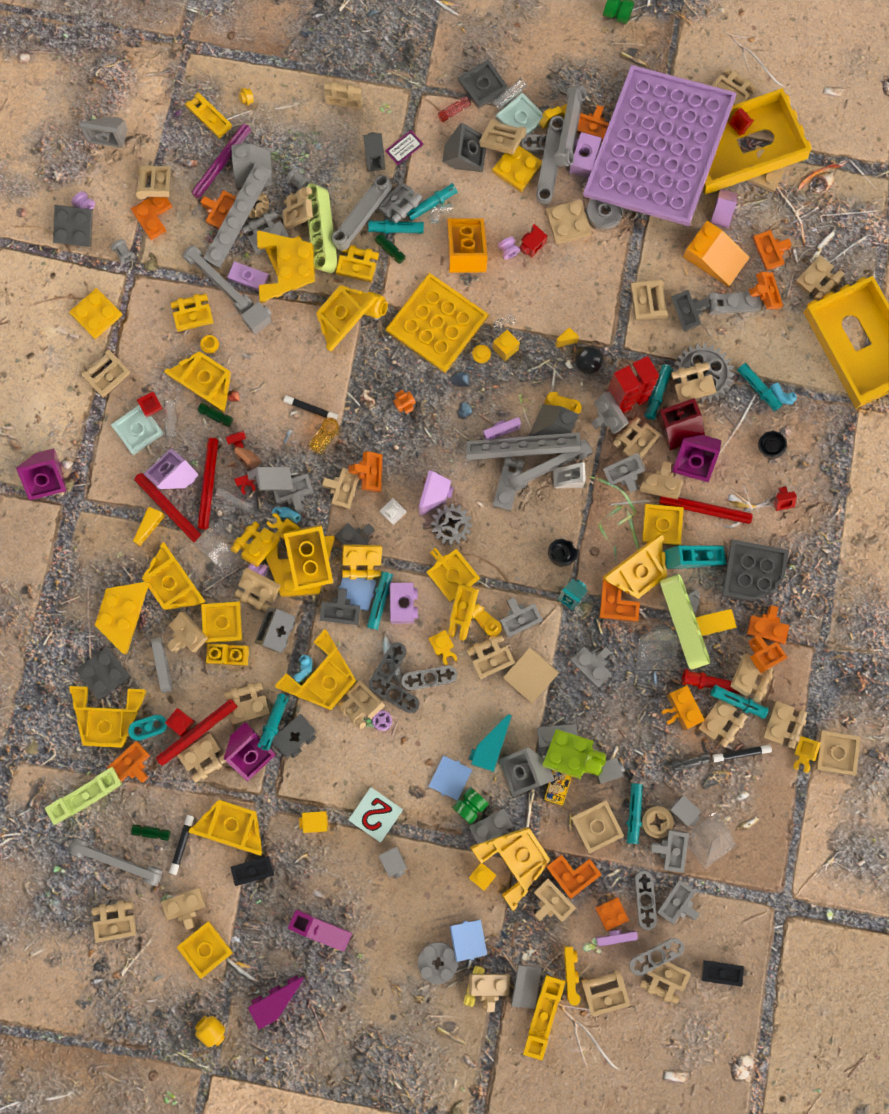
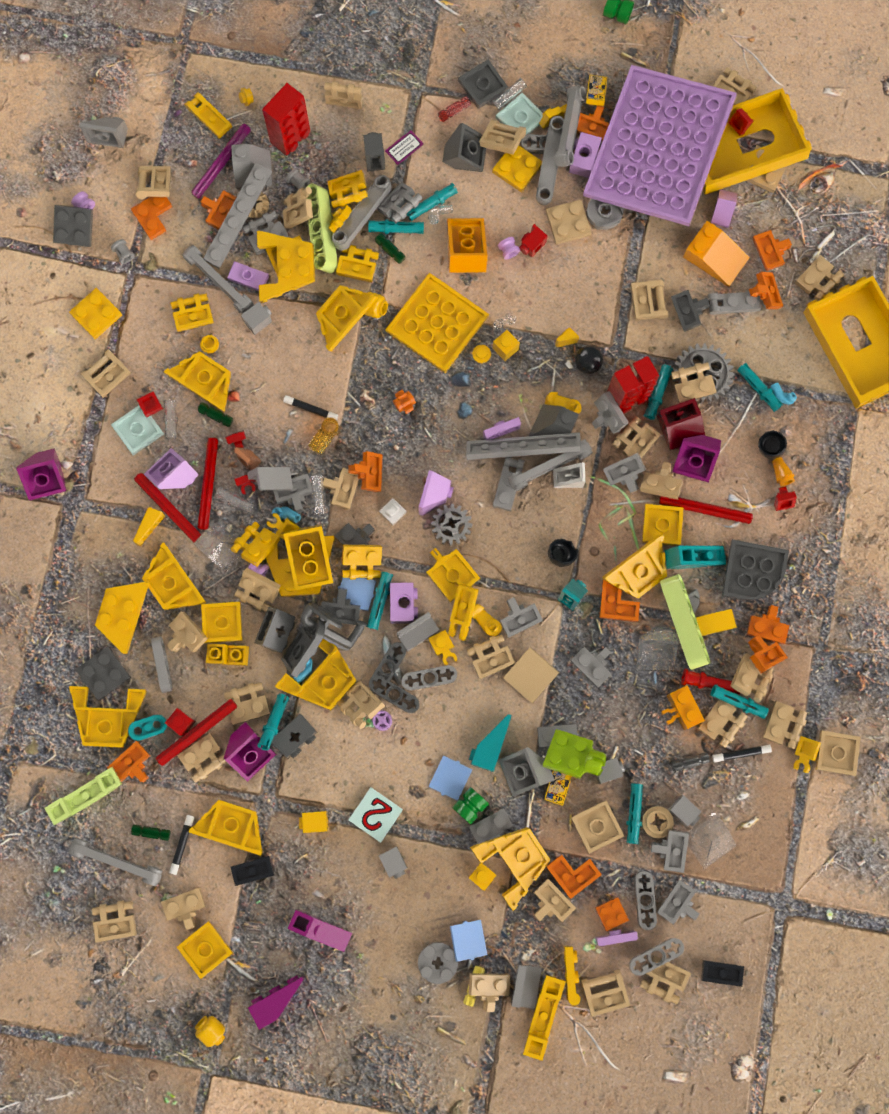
(286, 119): none -> red piece
(311, 634): none -> dark grey plate
(318, 495): none -> clear pin
(340, 216): none -> yellow plate
(347, 184): none -> yellow plate
(417, 631): none -> light grey panel
(596, 90): none -> tile
(783, 474): none -> light orange cone

